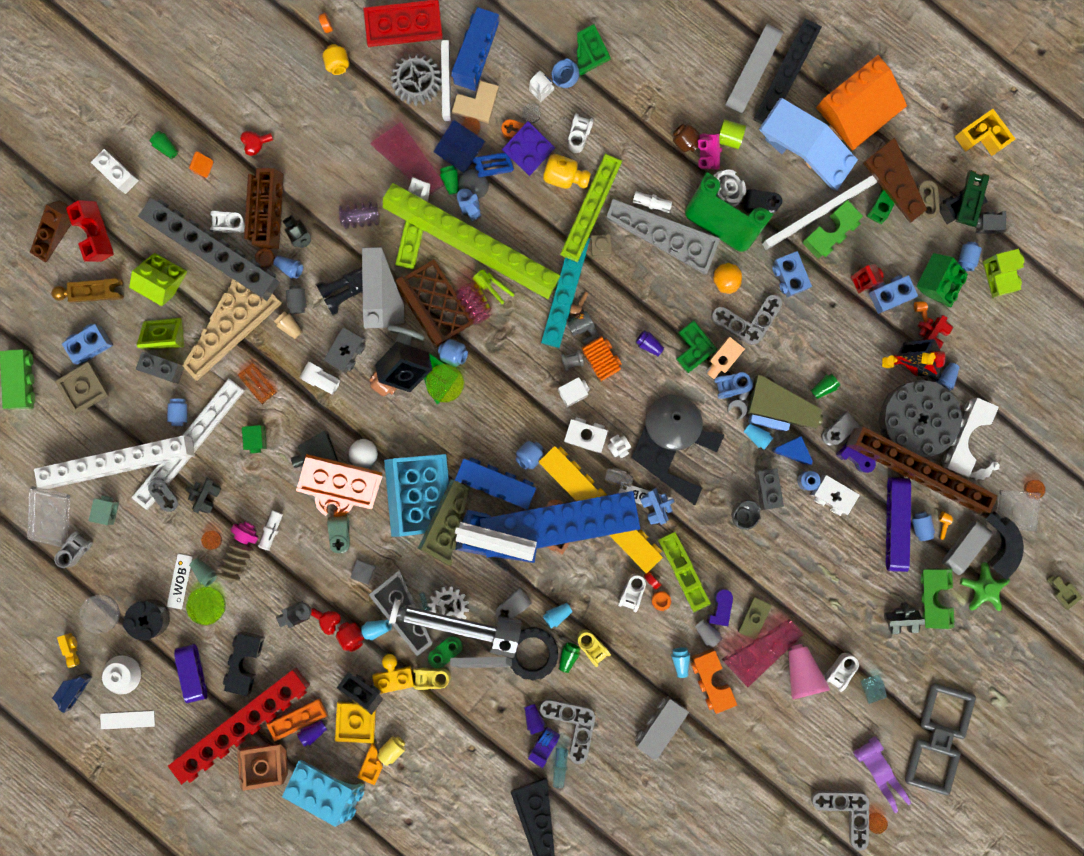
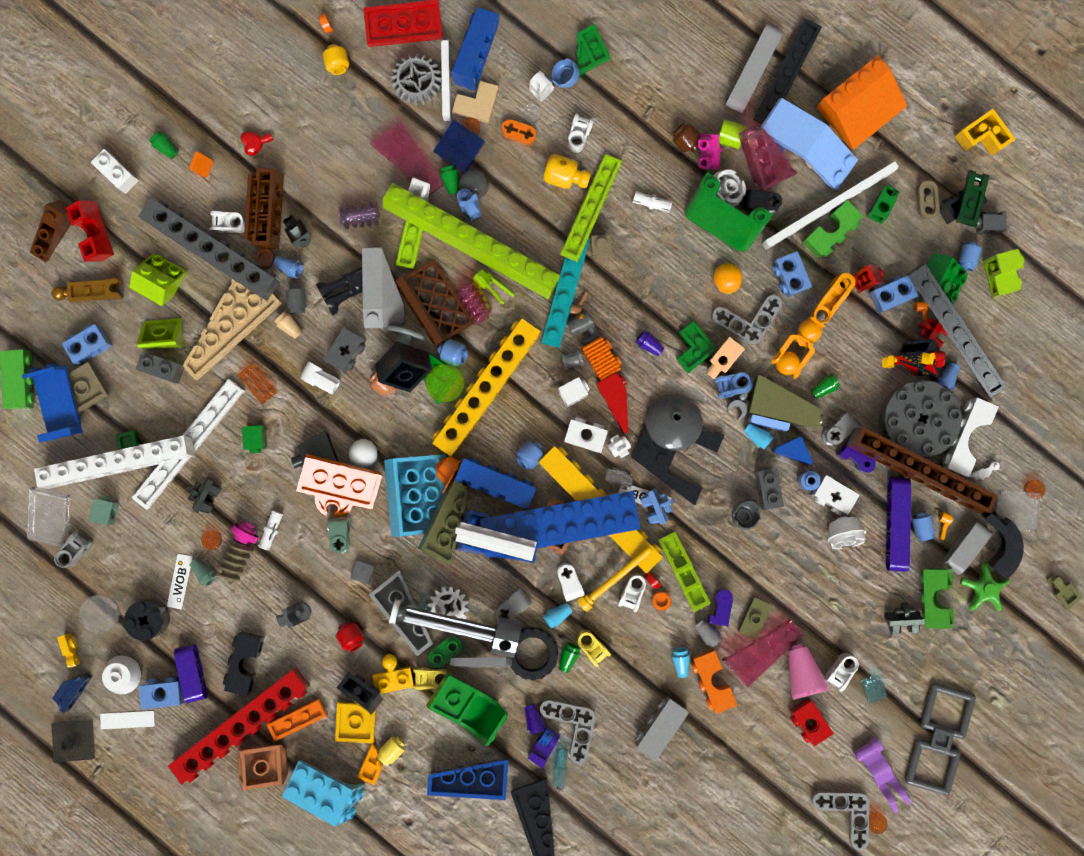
(56, 401): none -> blue panel
(73, 740): none -> clear smoke tile
(127, 439): none -> green tile
(151, 697): none -> medium blue brick
(159, 498): dark grey beam -> none
(177, 412): medium blue brick -> none
(205, 605): clear neon green tile -> none
(311, 733): dark purple cone -> none
(327, 620): red rock -> none
(374, 629): medium azure cone -> none
(447, 469): none -> orange piece
(468, 707): none -> green bracket
(477, 781): none -> blue wedge
(480, 167): blue tile -> none
(520, 328): none -> yellow brick
(528, 148): dark purple plate -> none
(570, 585): none -> white piece
(587, 601): none -> yellow piece
(615, 396): none -> red slope
(671, 237): light grey wing -> none
(764, 158): none -> clear pink wedge
(811, 329): none -> light orange piece
(819, 730): none -> red brick
(846, 532): none -> white cone
(896, 179): reddish brown wing -> none
(956, 330): none -> plate

